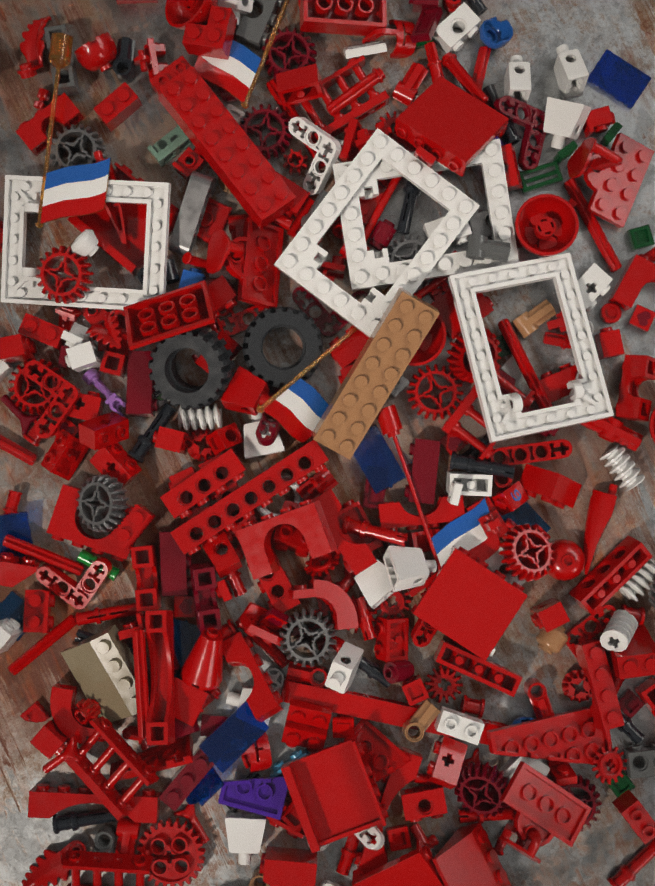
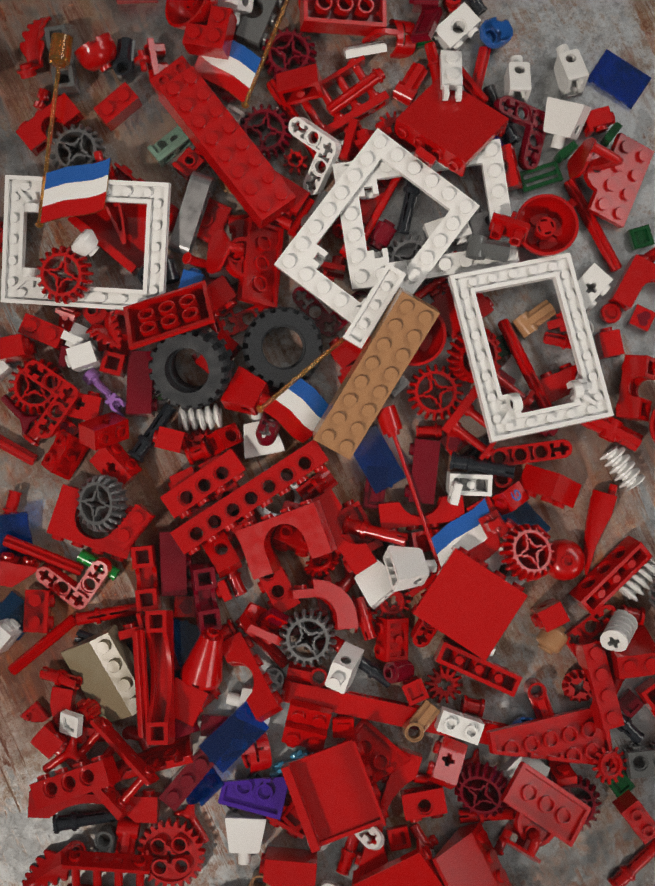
(60, 677): none -> red pin
(71, 723): none -> white plate
(104, 773): none -> red brick
(197, 452): none -> red bush
(374, 306): none -> white plate
(429, 431): none -> red pin
(451, 74): none -> white hinge
(509, 227): none -> red hips

